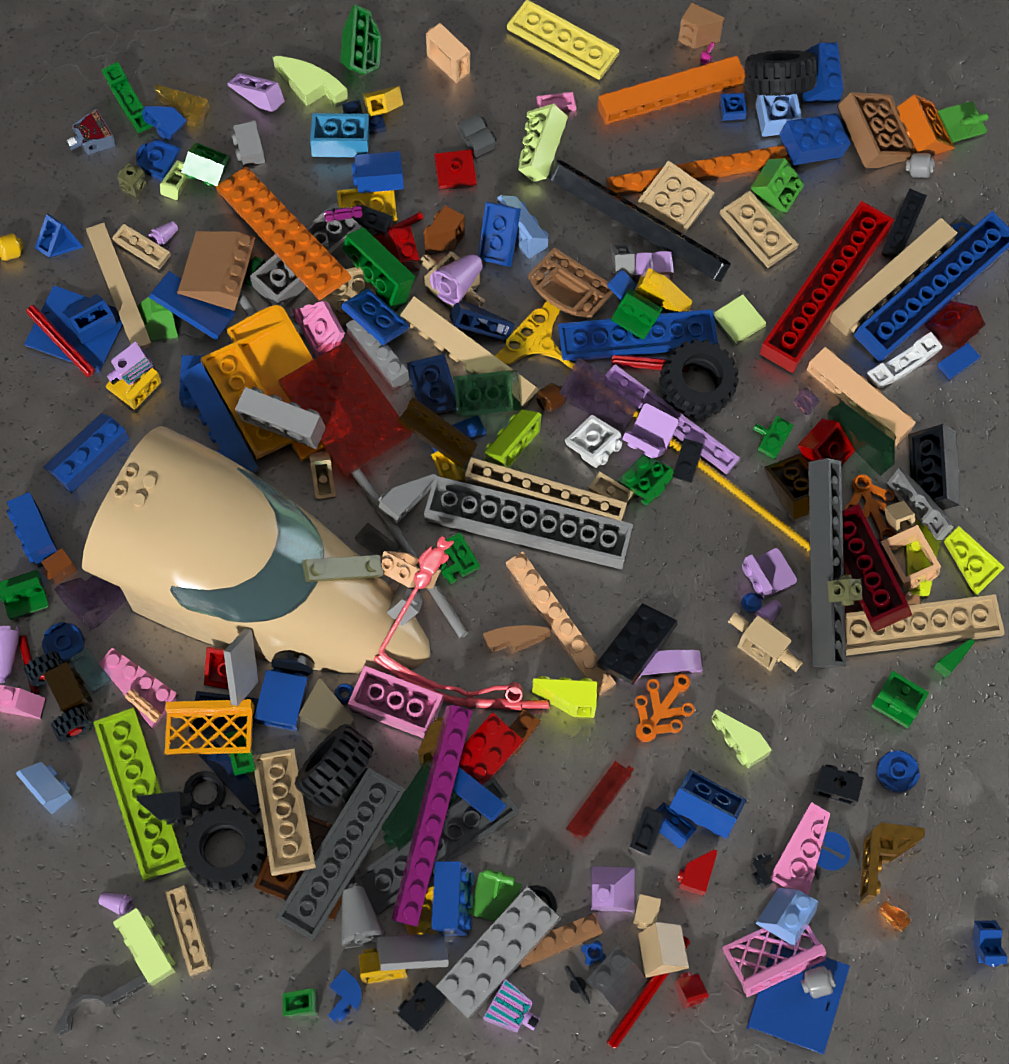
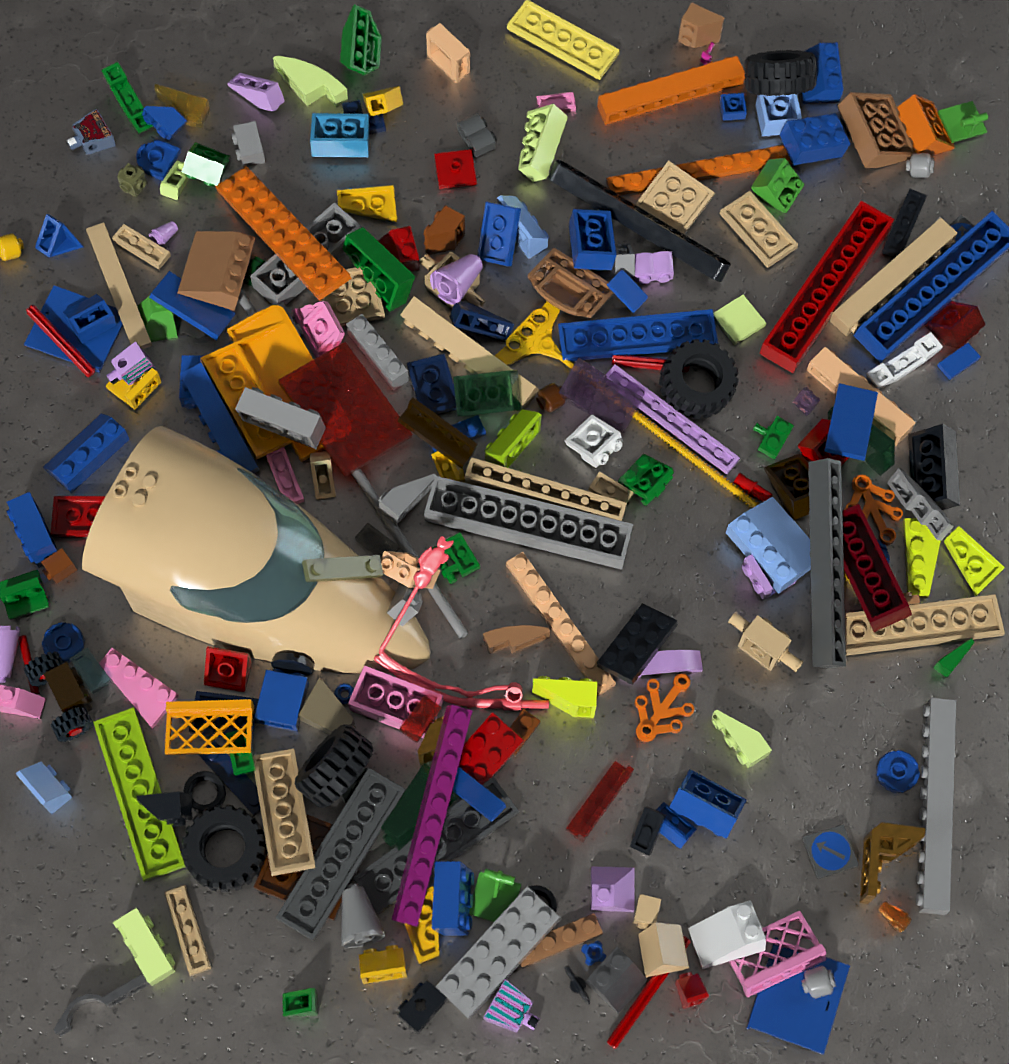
(74, 515): none -> red plate
(91, 599): clear purple bracket -> none
(117, 902): lavender cone -> none
(144, 706): light nougat axle -> none
(241, 667): light grey tile -> none
(284, 475): none -> bright pink plate
(343, 213): magenta axle -> none
(351, 993): blue brick -> none
(374, 220): black plate -> none
(375, 316): blue tile -> none
(378, 172): blue brick -> none
(406, 222): red bar -> none
(412, 951): light grey tile -> none
(420, 719): none -> clear red plate
(592, 239): none -> blue brick
(636, 314): green bracket -> none
(652, 431): lavender bracket -> none
(662, 292): yellow slope -> none
(688, 460): black plate -> none
(697, 873): red slope -> none
(728, 935): none -> white slope
(751, 602): blue plate -> none
(752, 487): none -> red axle
(760, 875): black bracket -> none
(769, 611): lavender cone -> none
(774, 542): none -> light blue slope
(788, 914): light blue slope -> none
(799, 859): bright pink wing -> none
(827, 786): black brick -> none
(845, 590): olive brick -> none
(851, 422): none -> blue tile
(899, 517): tan brick -> none
(900, 540): light nougat window -> none
(900, 699): green plate -> none
(937, 806): none -> light grey brick
(988, 943): blue brick -> none

